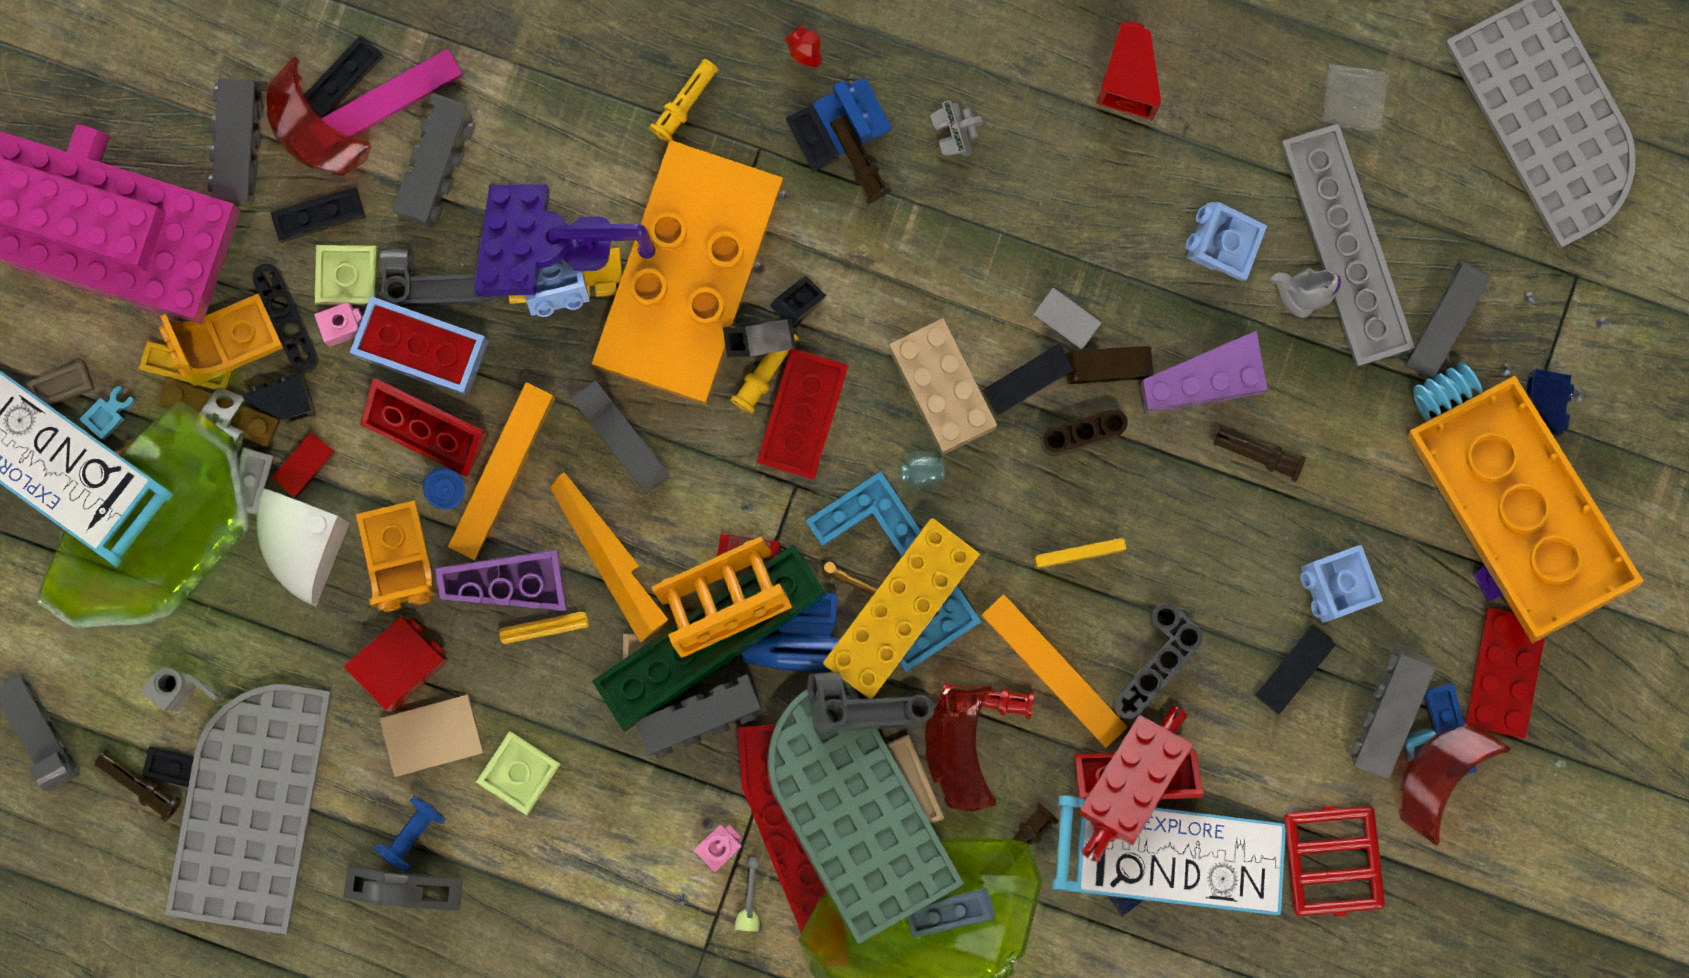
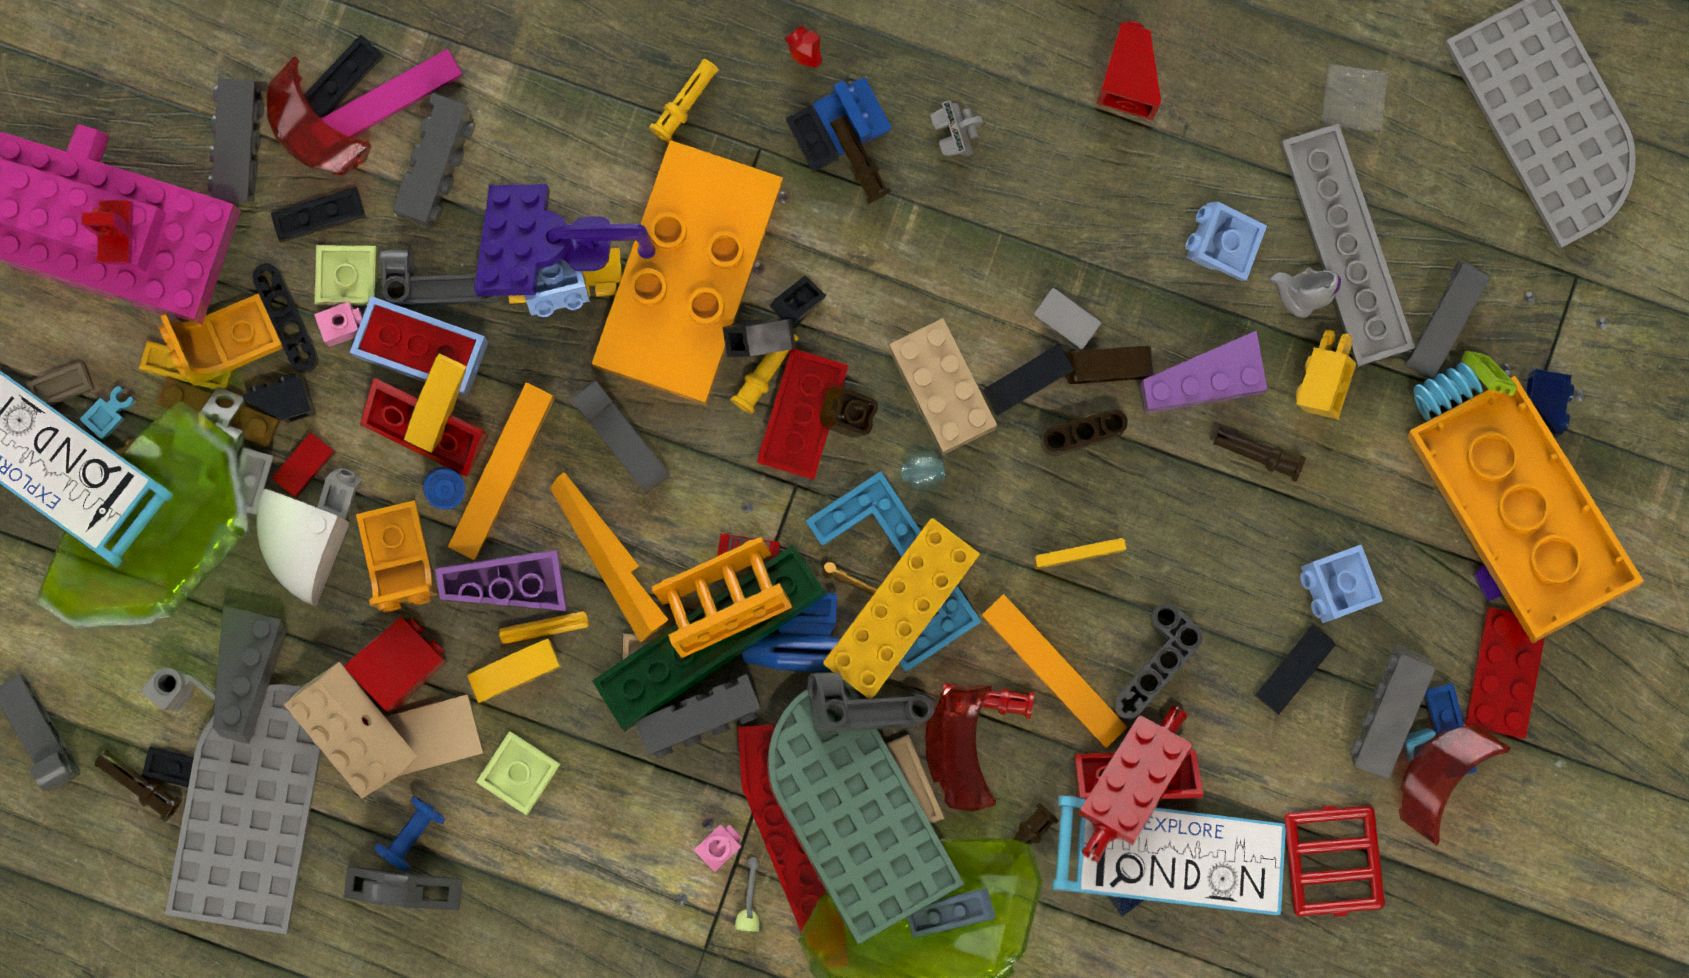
(113, 227): none -> red bracket
(245, 668): none -> dark grey wedge
(339, 492): none -> light grey bracket
(350, 730): none -> tan brick
(435, 403): none -> yellow slope
(514, 670): none -> yellow slope
(848, 412): none -> dark brown piece
(1327, 377): none -> yellow hinge
(1489, 372): none -> lime tile

